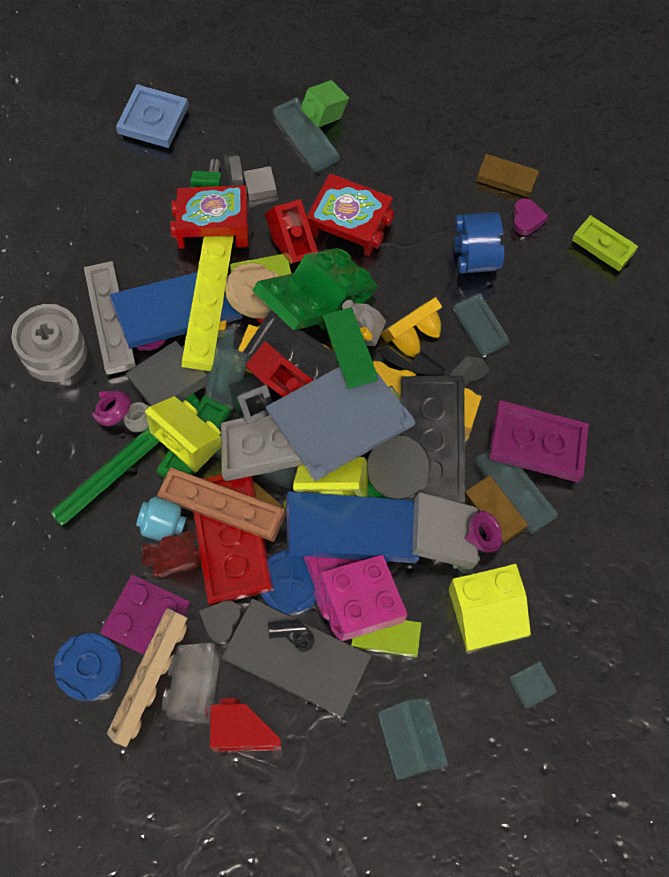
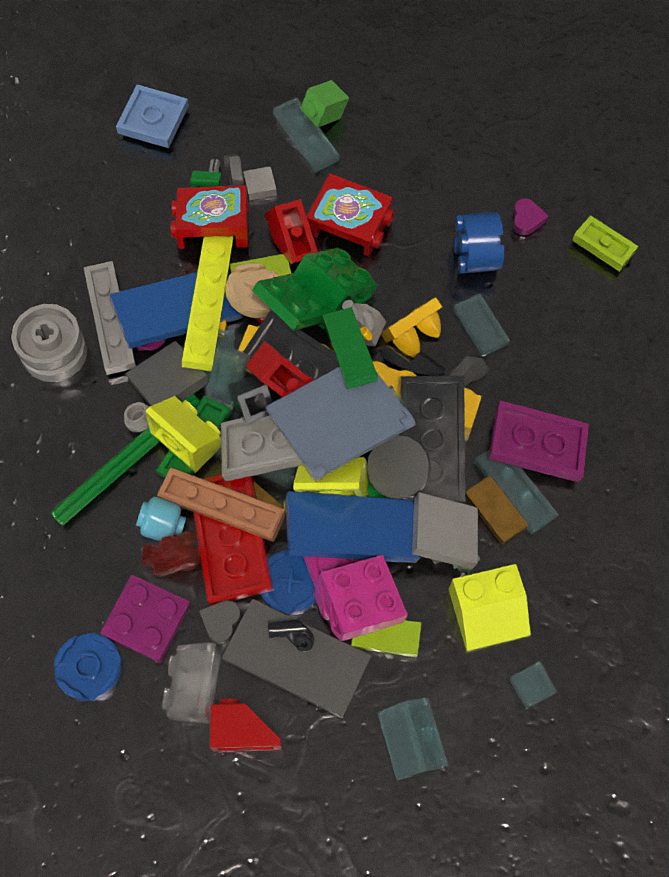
(117, 412): magenta piece -> none
(142, 687): tan plate -> none
(492, 530): magenta piece -> none
(507, 175): pearl gold tile -> none

